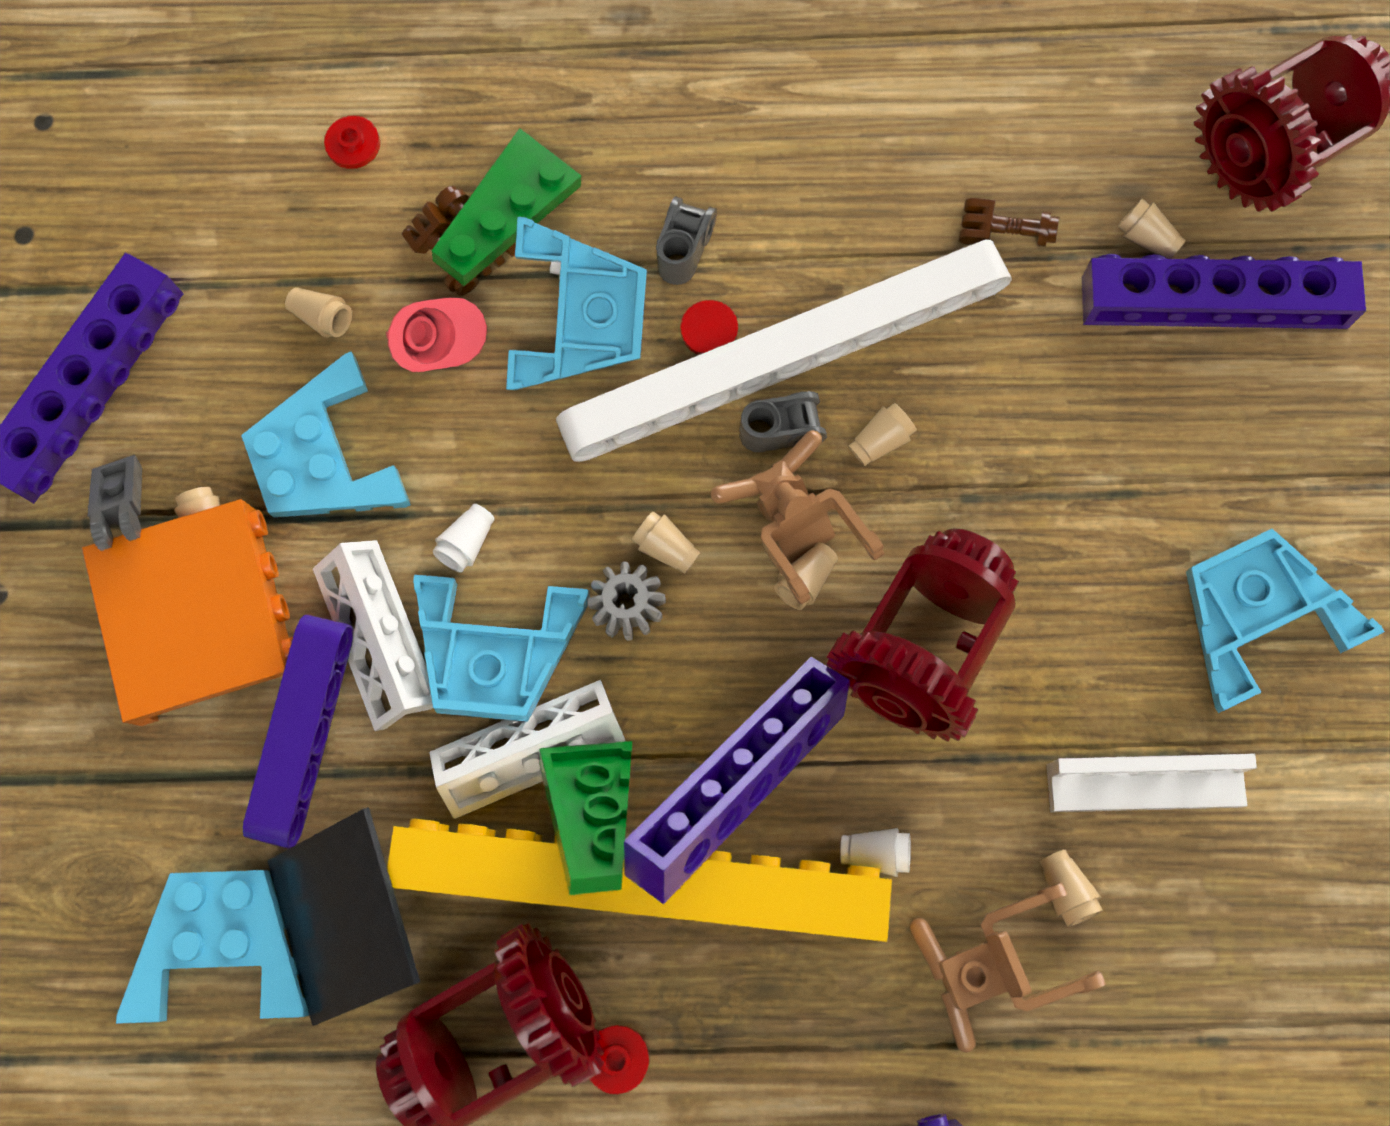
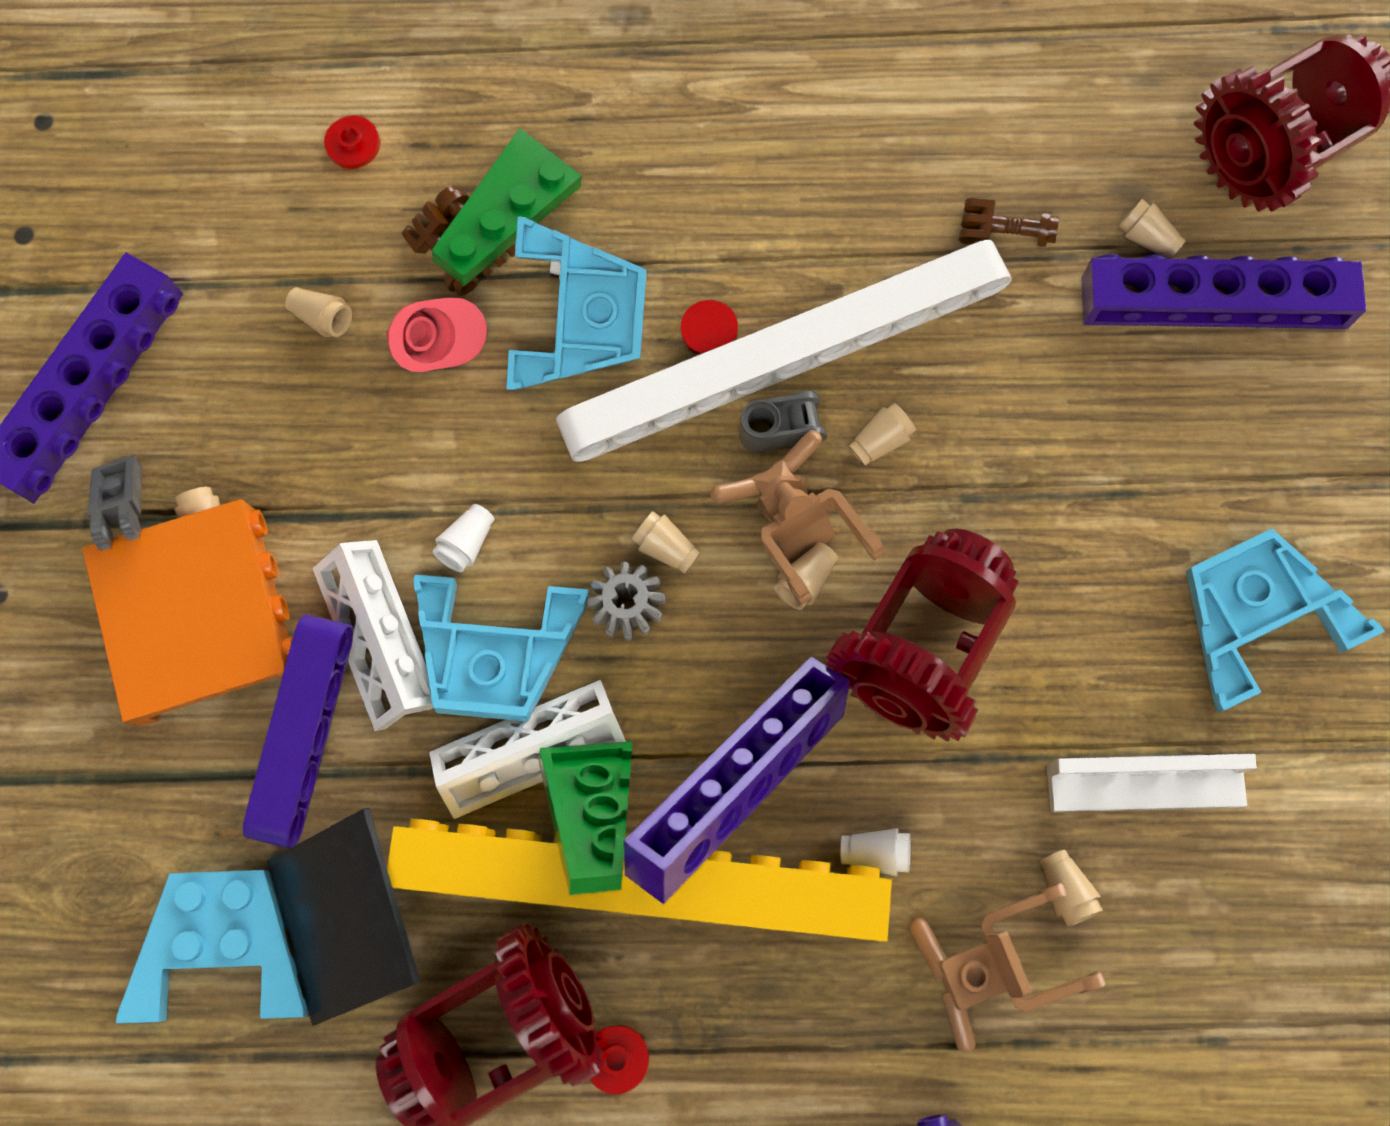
(300, 456): medium azure wing -> none
(685, 234): dark grey piece -> none

